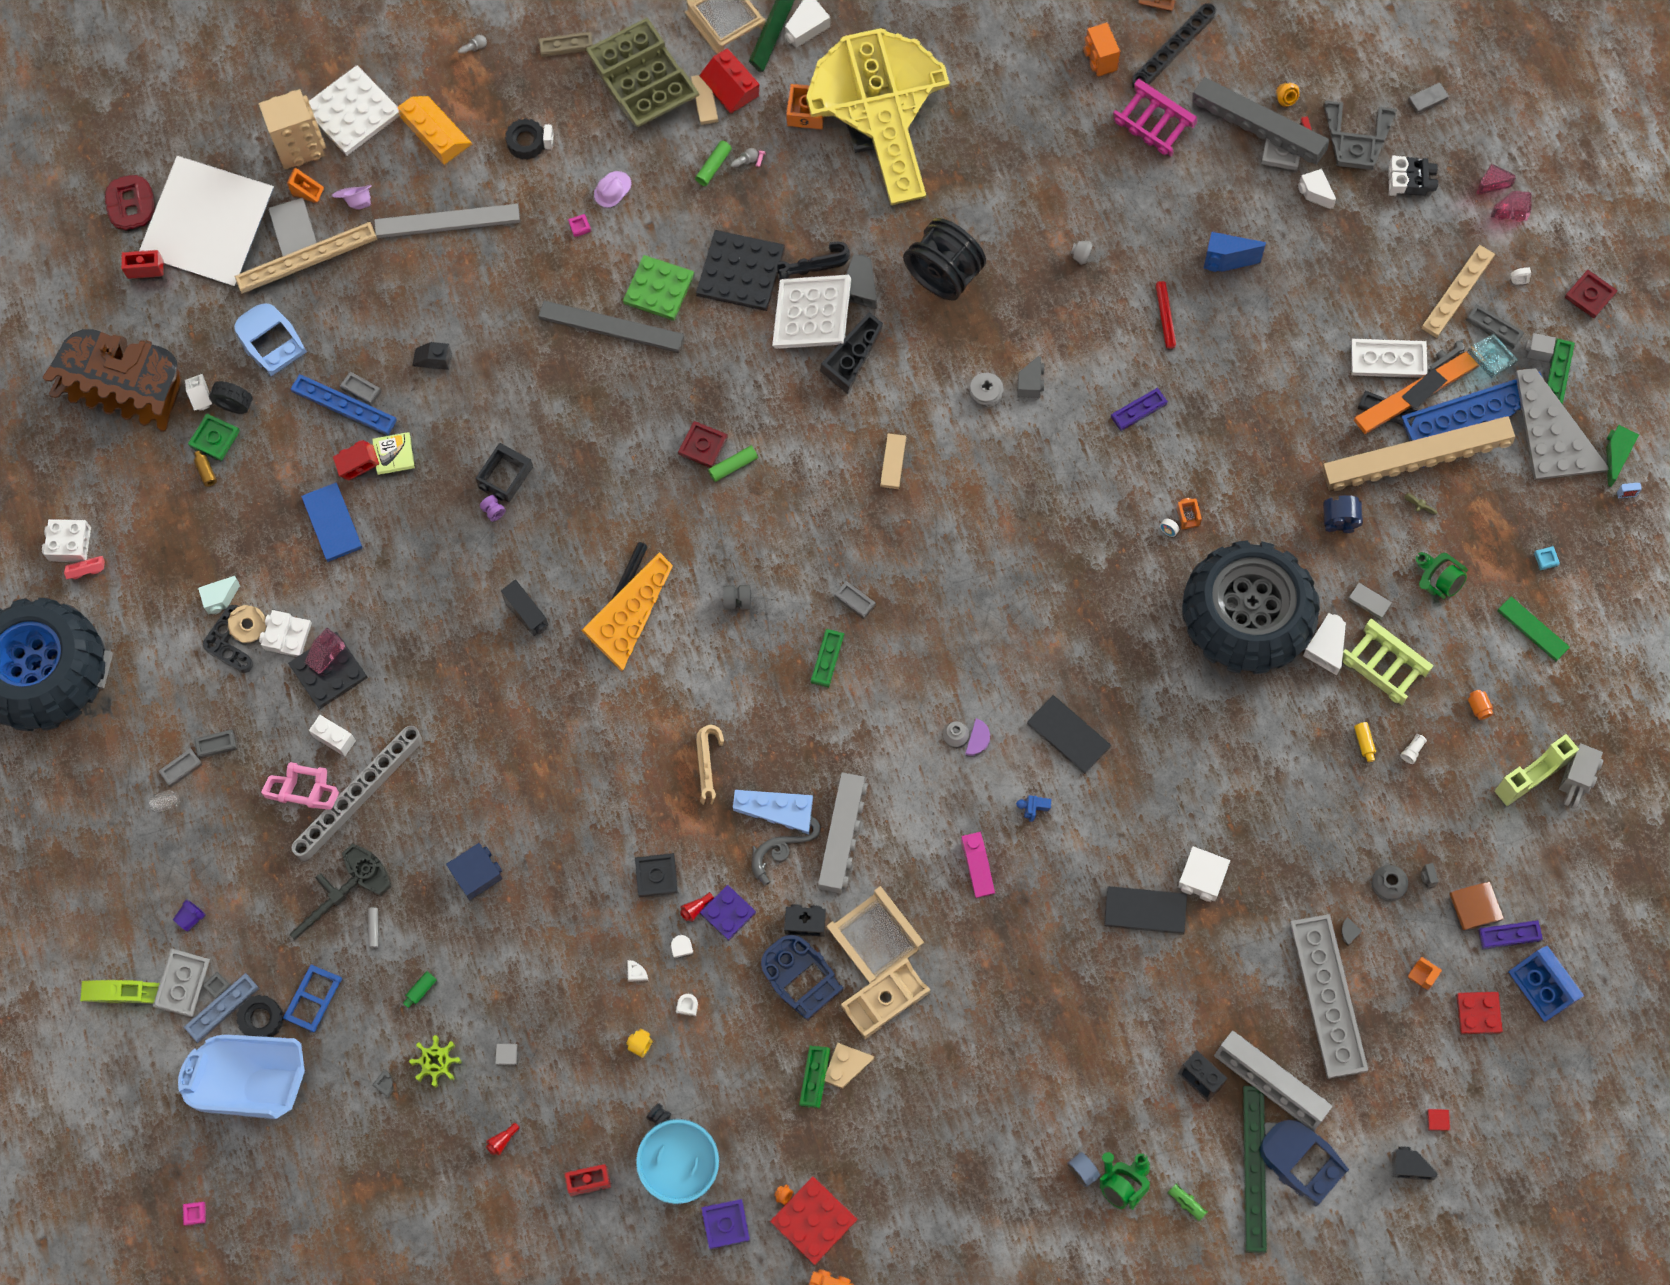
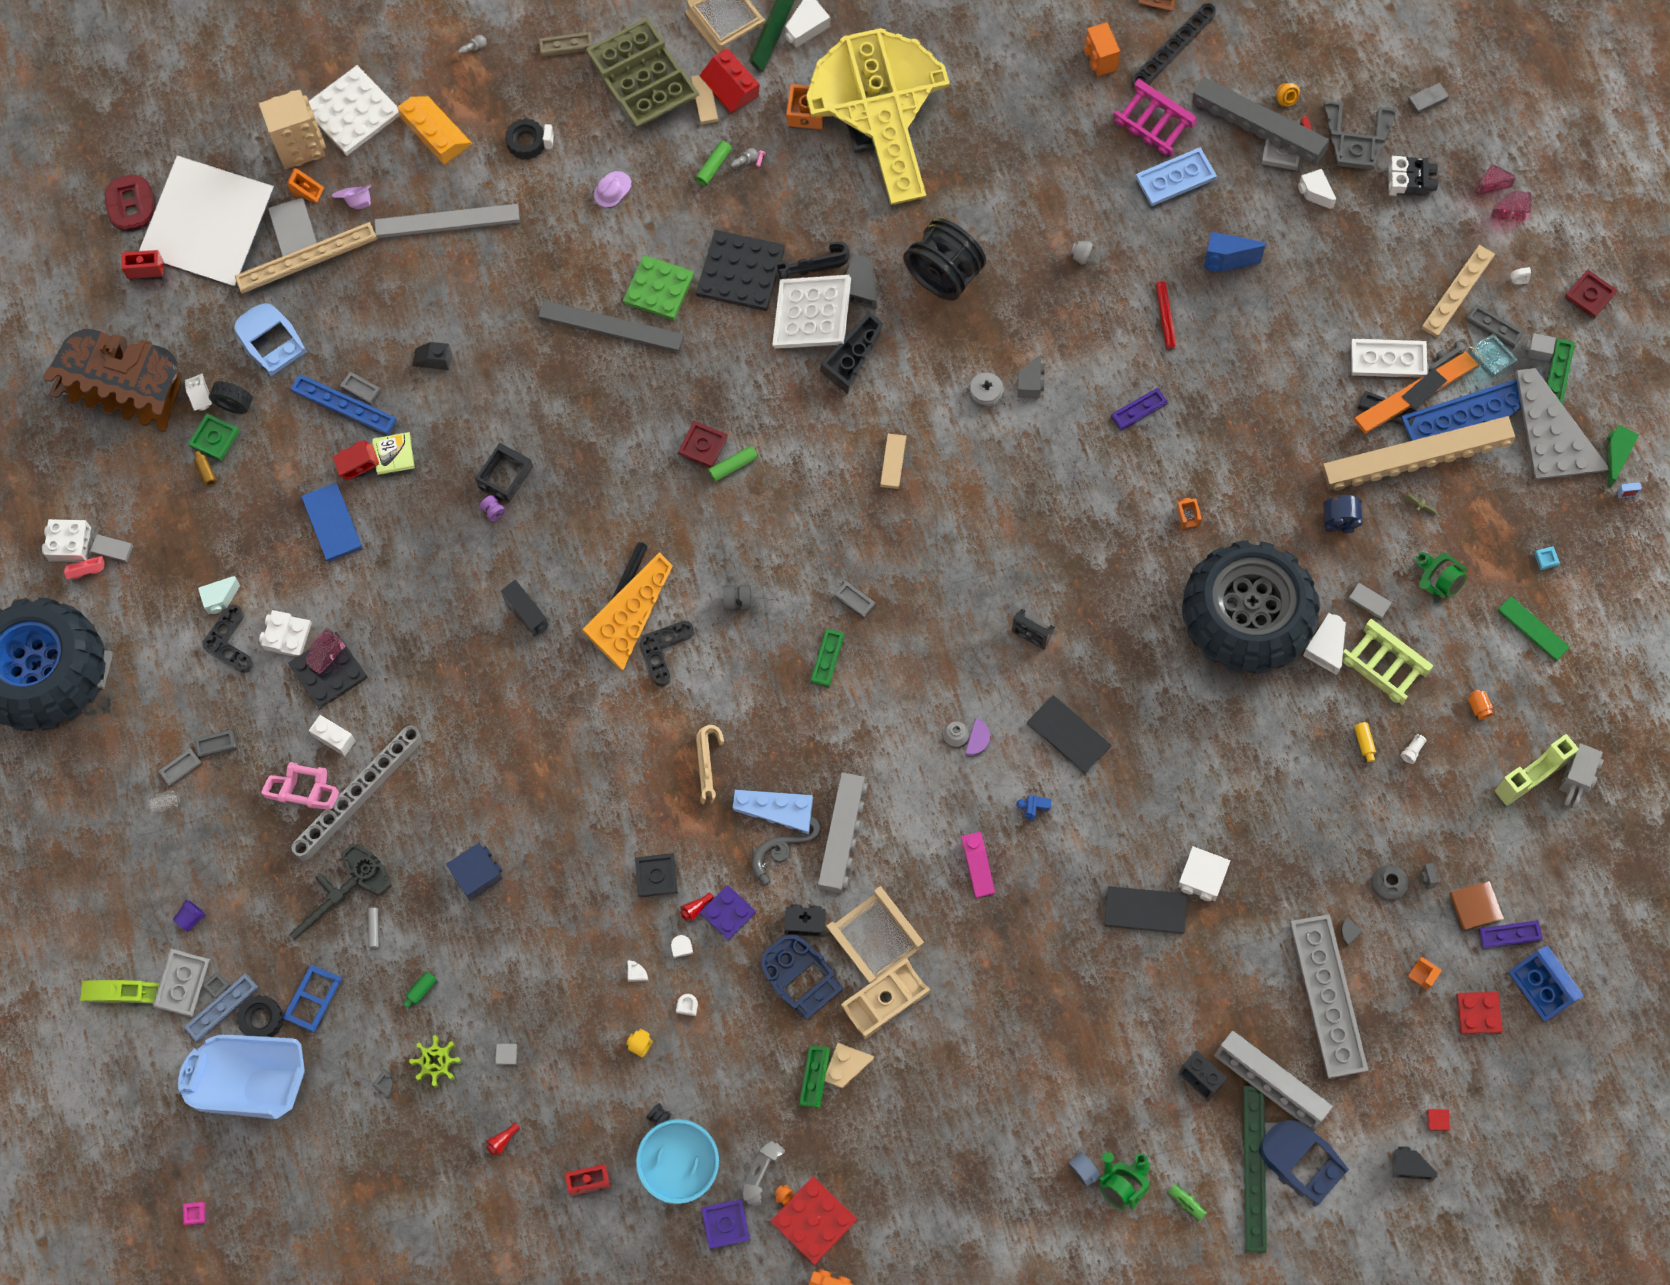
(111, 548): none -> light grey tile
(246, 635): tan tile -> none
(579, 225): dark pink tile -> none
(658, 643): none -> black beam
(751, 1190): none -> light grey piece
(1031, 630): none -> black piece
(1169, 527): white tile -> none
(1175, 176): none -> light blue plate

